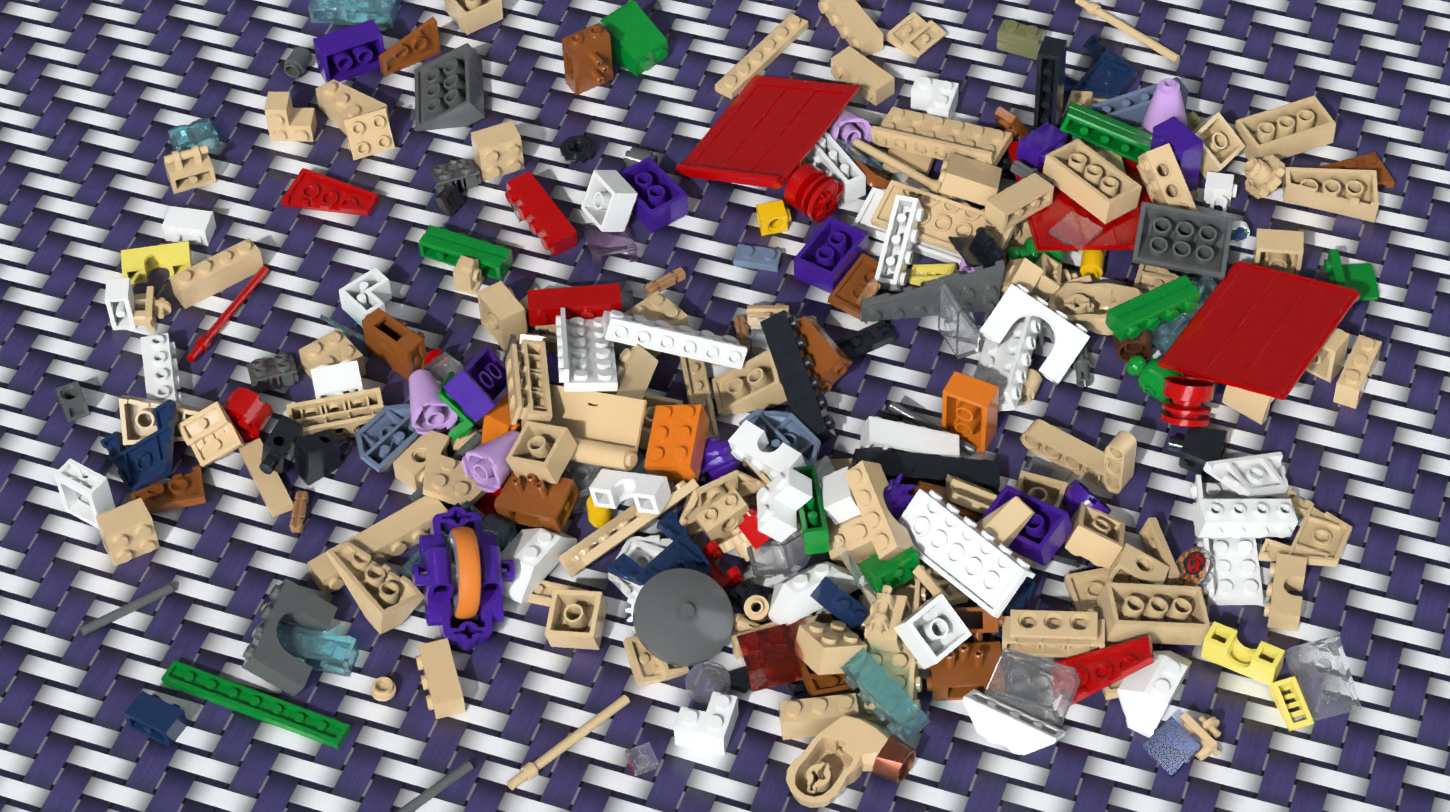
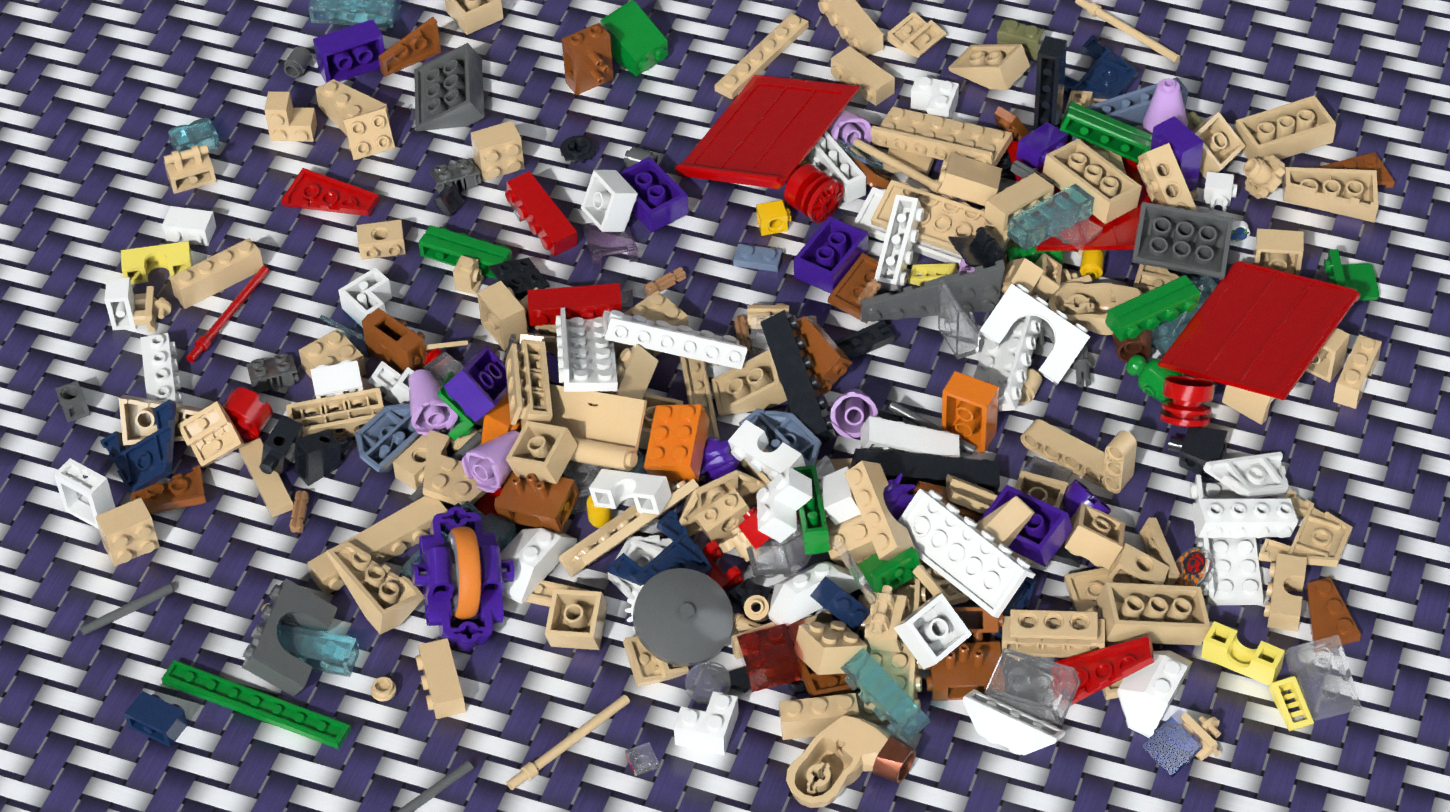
(380, 239): none -> tan brick
(392, 383): none -> white brick
(446, 345): none -> tan piece
(519, 276): none -> black hinge
(851, 412): none -> lavender cone
(992, 65): none -> tan slope
(1050, 217): none -> clear light blue brick
(1329, 613): none -> dark orange wing

